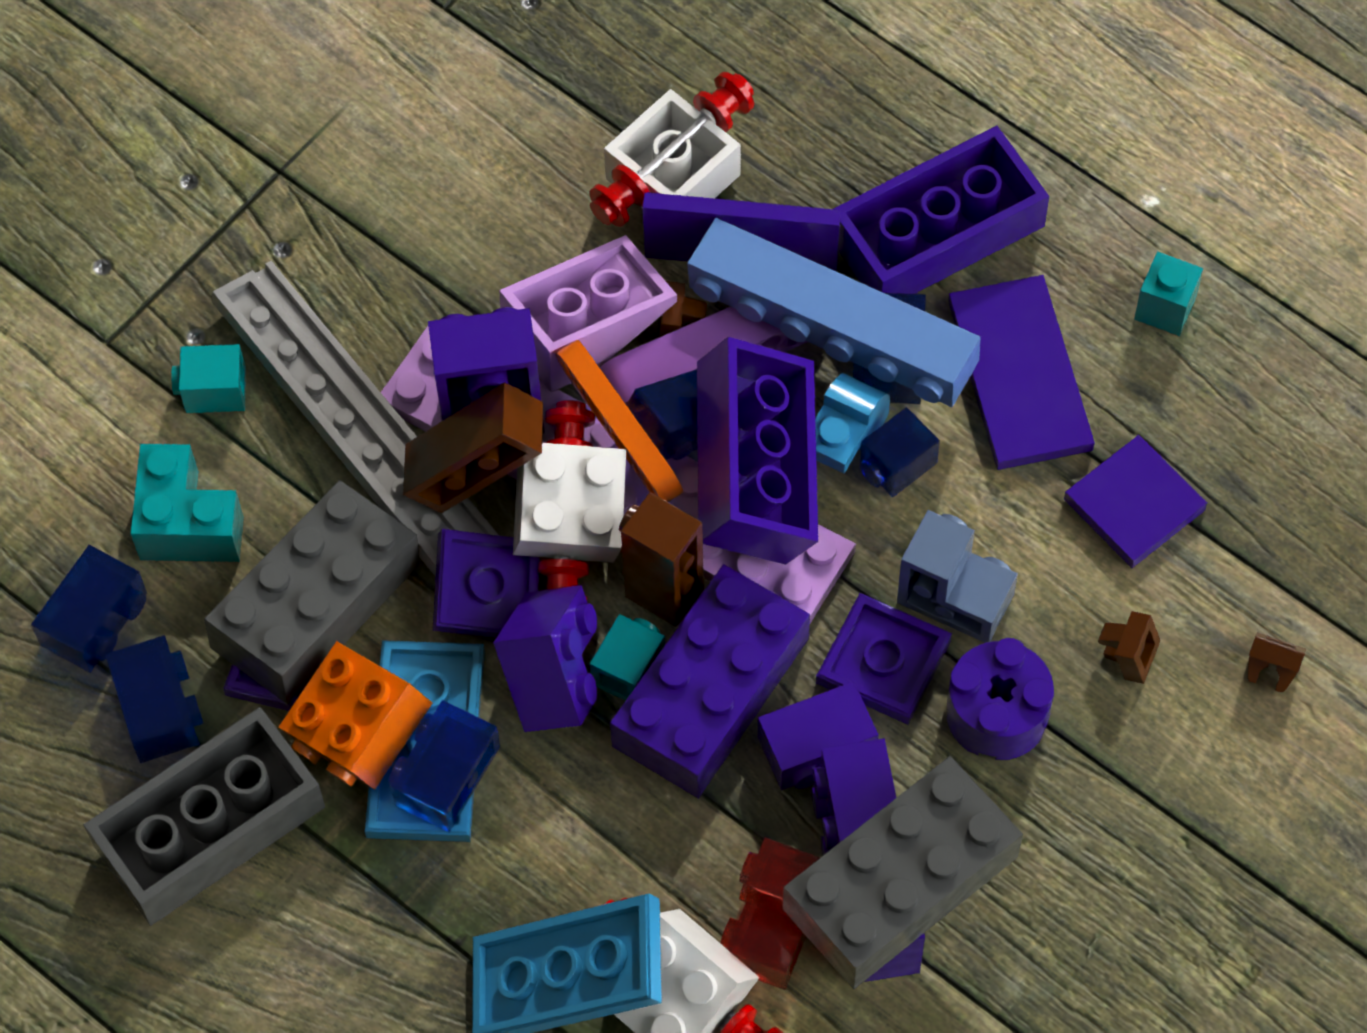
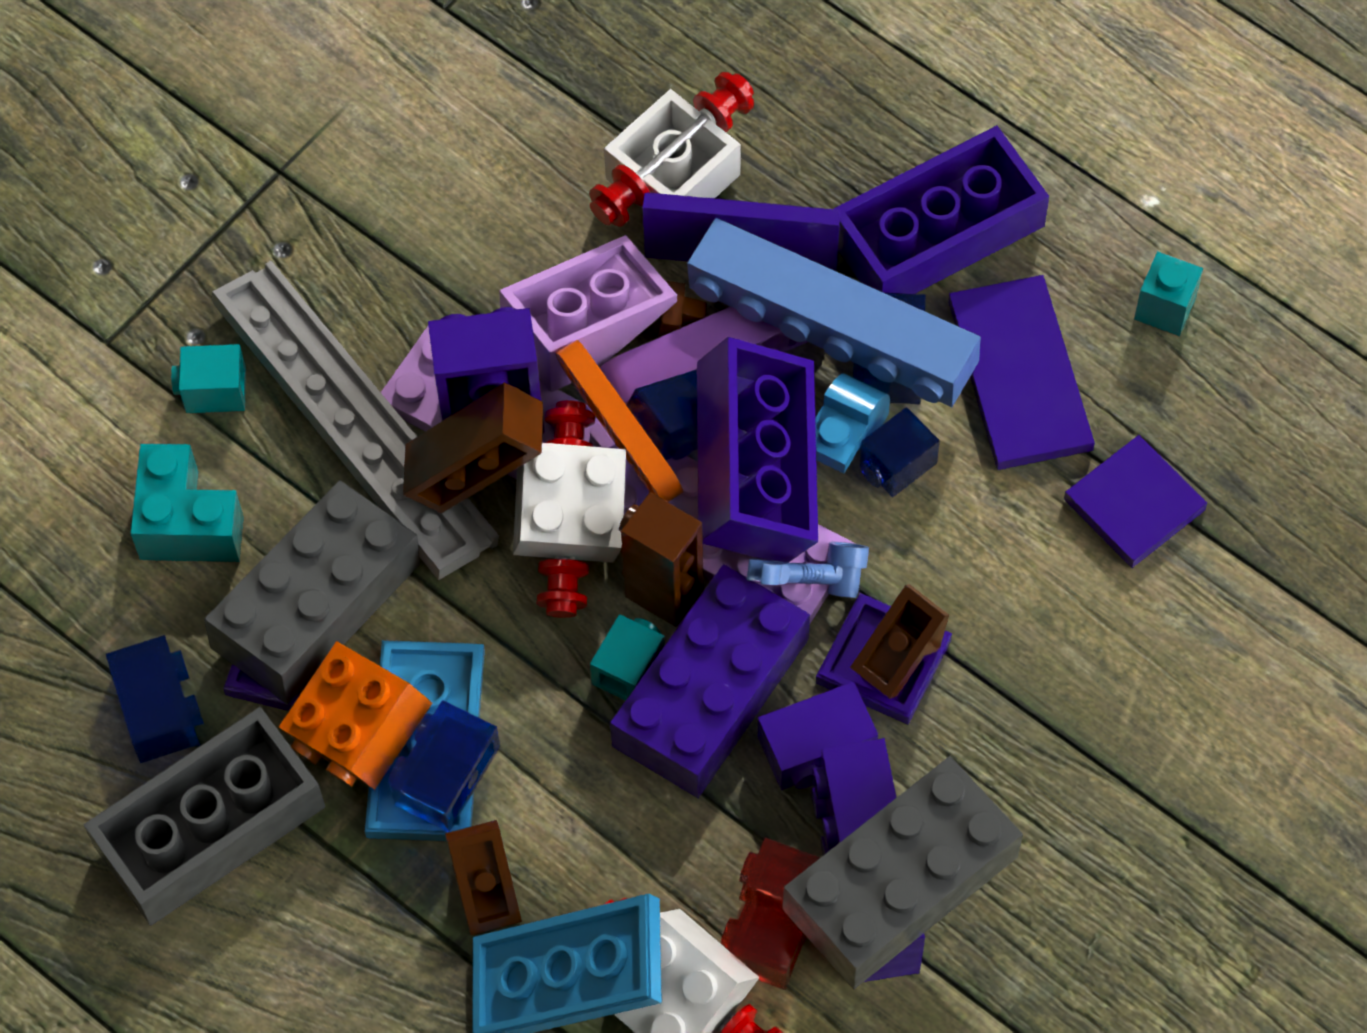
(90, 609): clear blue brick -> none
(479, 582): dark purple tile -> none
(483, 877): none -> reddish brown slope
(544, 659): dark purple brick -> none
(839, 572): none -> medium blue brick
(900, 641): none -> reddish brown slope
(952, 583): sand blue brick -> none
(977, 696): dark purple brick -> none
(1131, 645): reddish brown tile -> none
(1277, 652): reddish brown tile -> none

